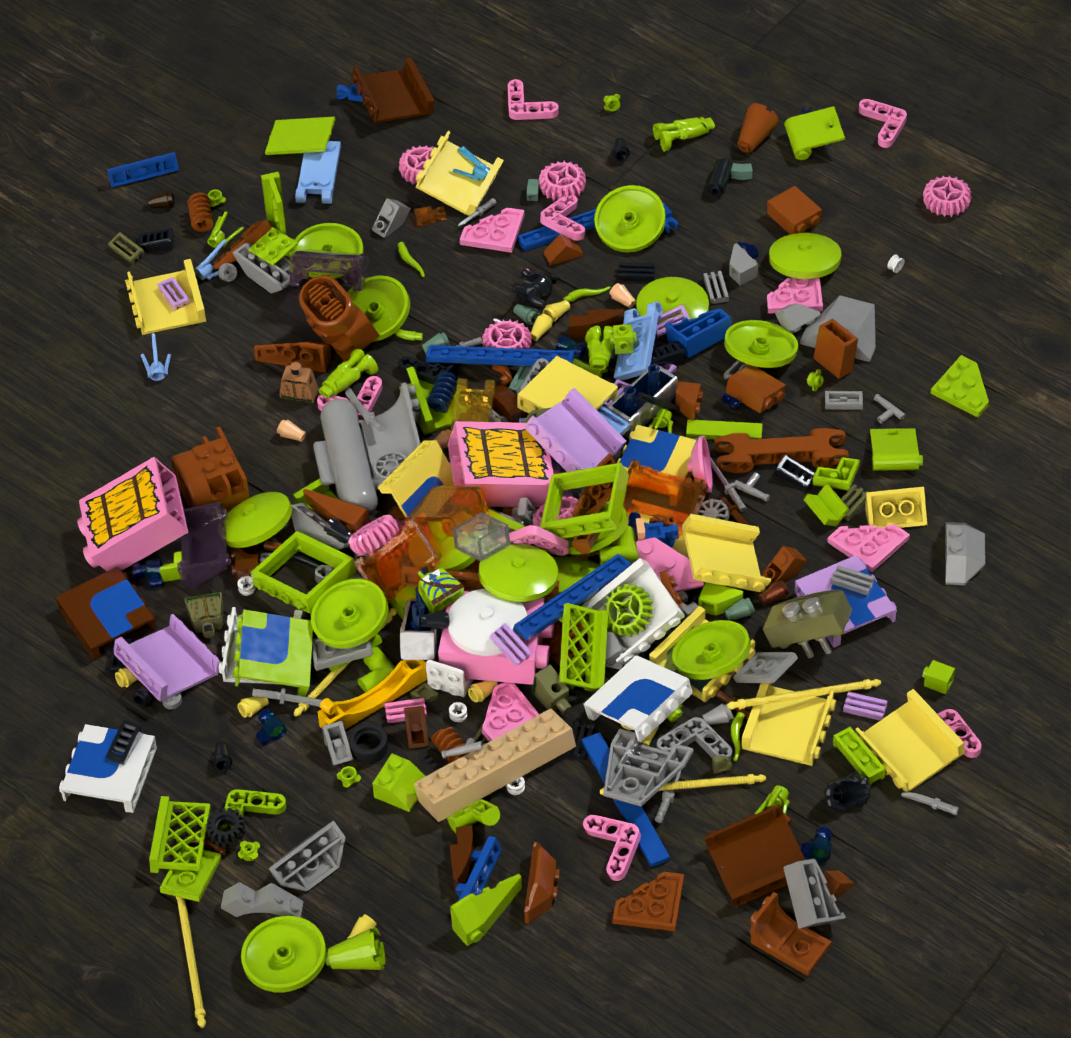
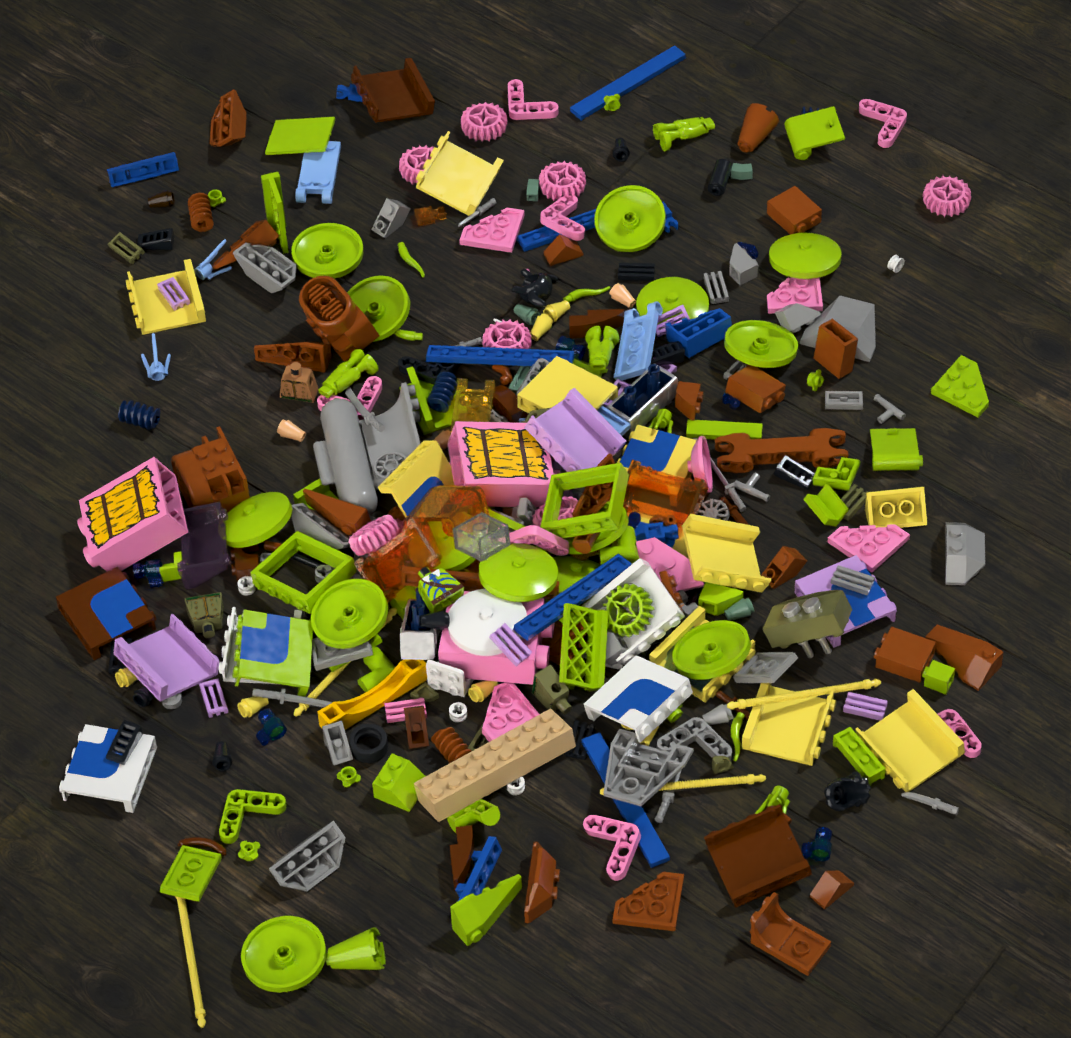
(139, 415): none -> dark blue piece
(162, 836): lime fence -> none
(216, 710): none -> lavender tile
(218, 236): lime plant -> none
(222, 818): black tyre -> none
(227, 272): light grey tile -> none
(228, 121): none -> dark orange wedge
(269, 899): light grey arch -> none
(273, 246): lime hinge -> none
(328, 706): yellow piece -> none
(337, 529): black cone -> none
(352, 266): windscreen -> none
(362, 924): light yellow cone -> none
(438, 339): sand green cone -> none
(470, 746): light grey piece -> none
(480, 169): dark azure plant -> none
(484, 121): none -> bright pink gear
(623, 339): lime brick -> none
(628, 82): none -> blue tile
(640, 529): light nougat tile -> none
(658, 402): black bar -> none
(774, 593): copper cone -> none
(810, 896): light grey wedge -> none
(904, 654): none -> dark orange brick
(971, 657): none -> dark orange wedge

